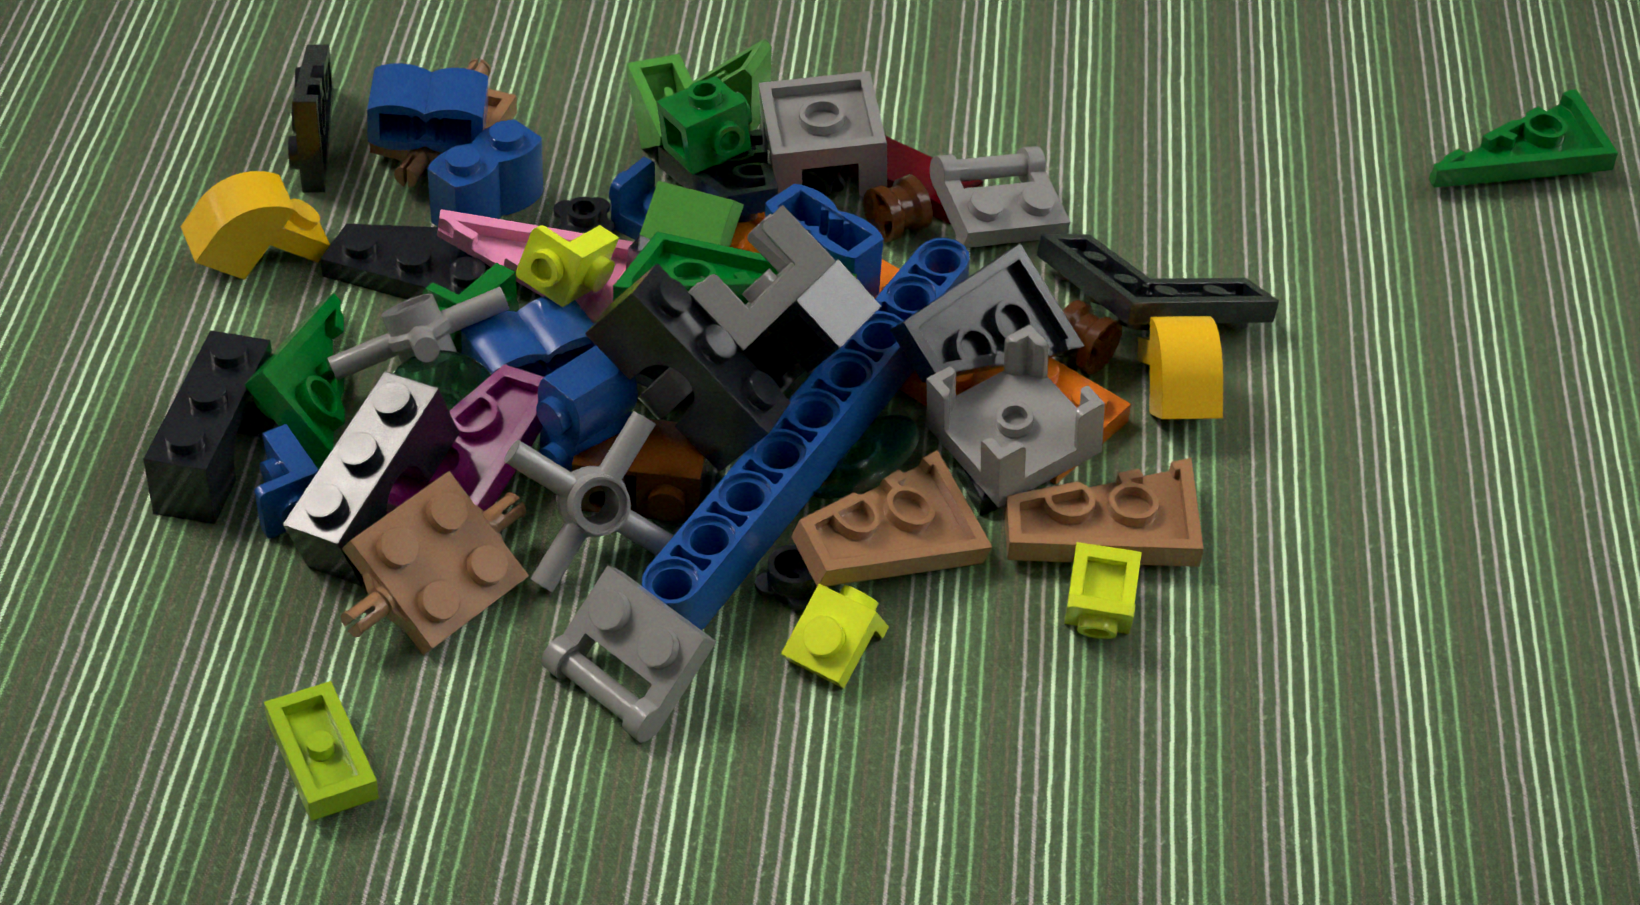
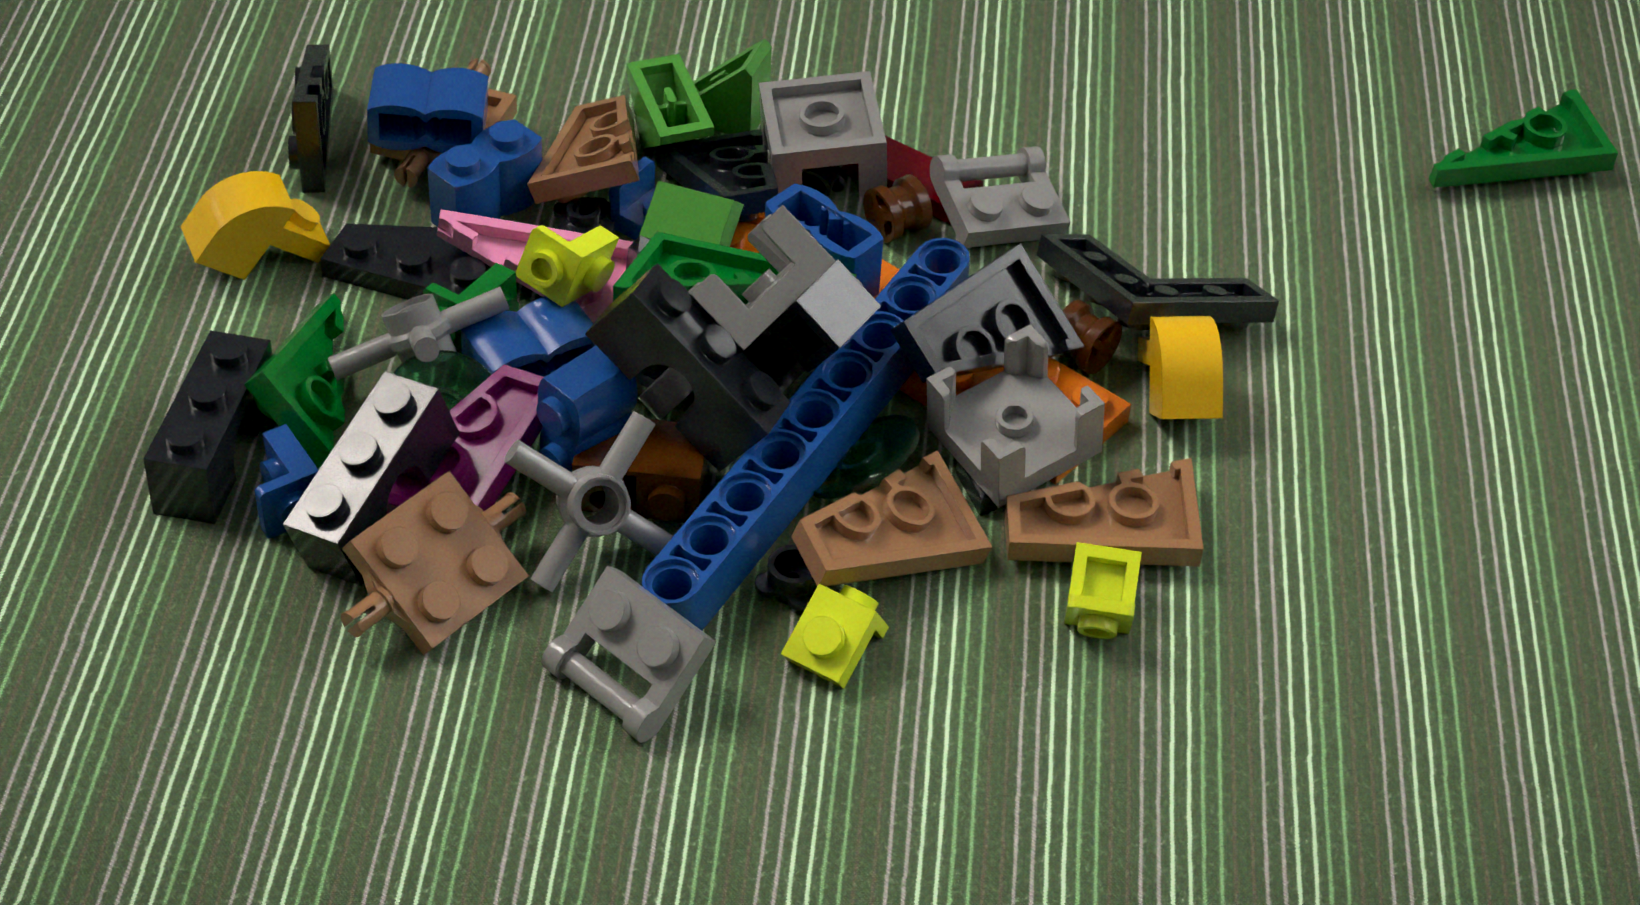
(321, 750): lime plate -> none
(589, 153): none -> medium nougat wing
(705, 124): green brick -> none

